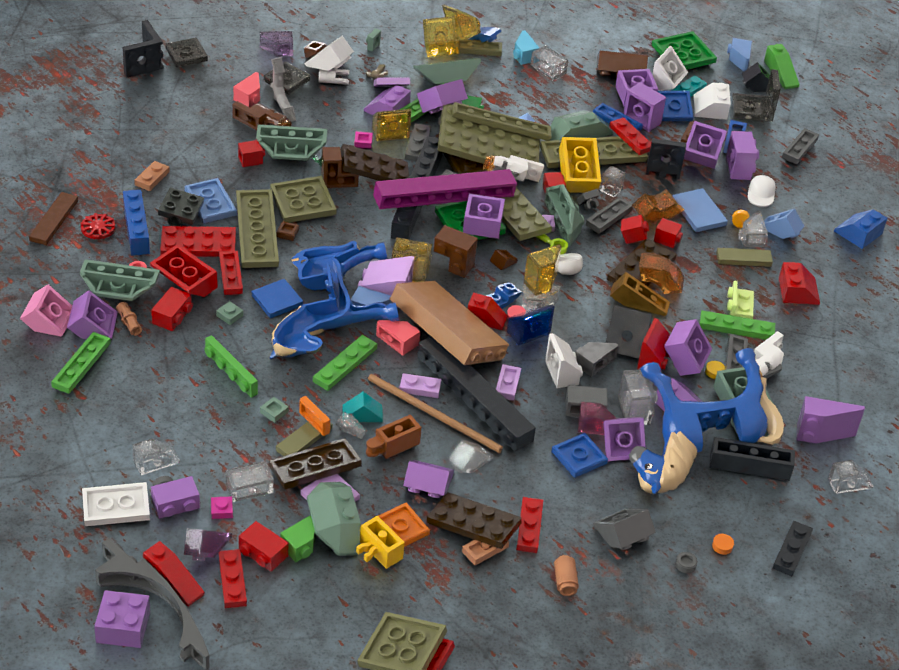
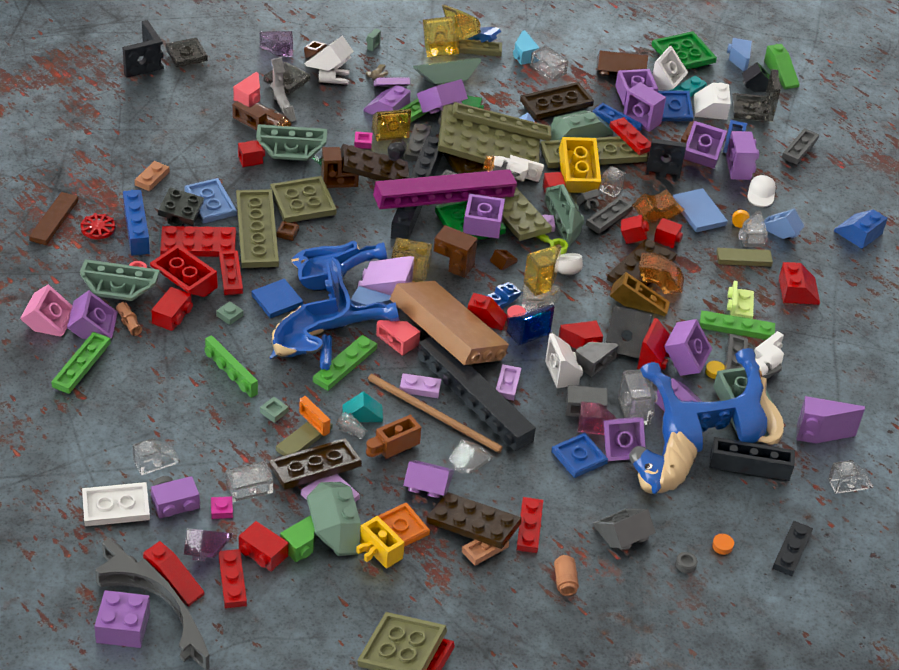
(326, 352): none -> blue axle
(396, 149): none -> black piece
(556, 100): none -> dark brown plate
(580, 333): none -> red slope

